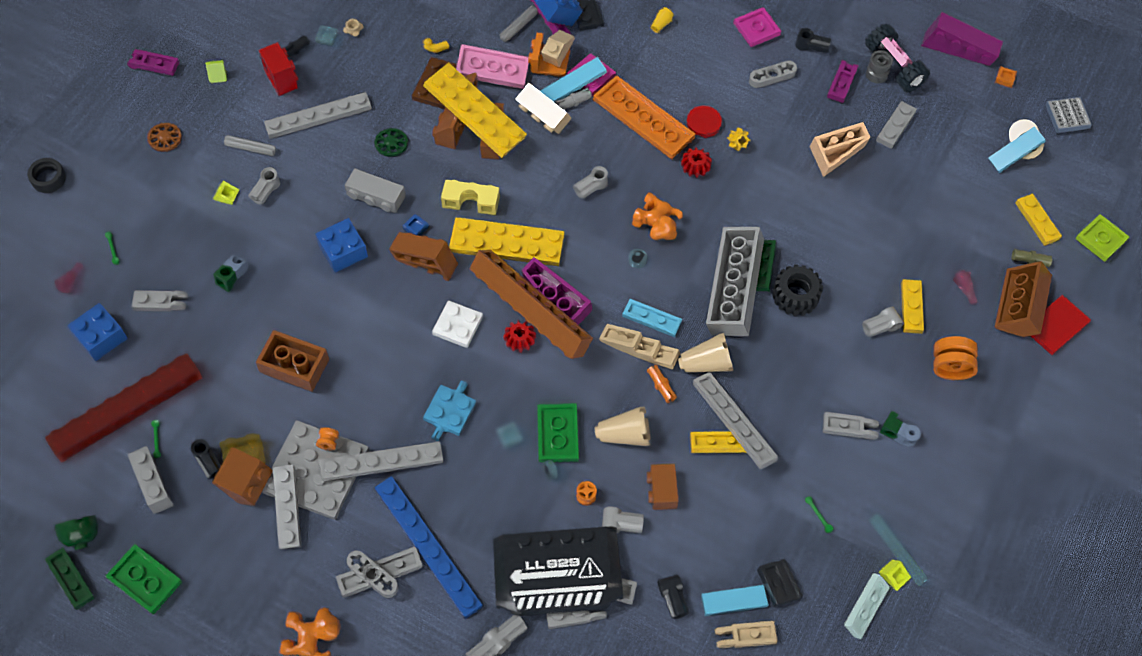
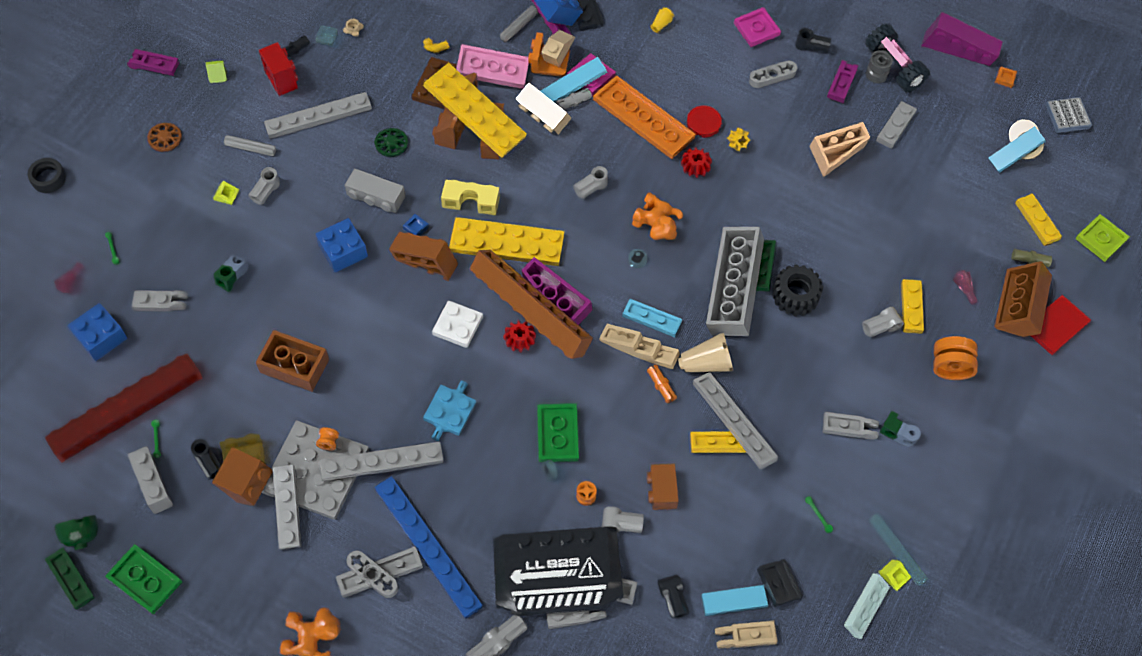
(509, 435): clear light blue plate -> none
(625, 428): tan cone -> none

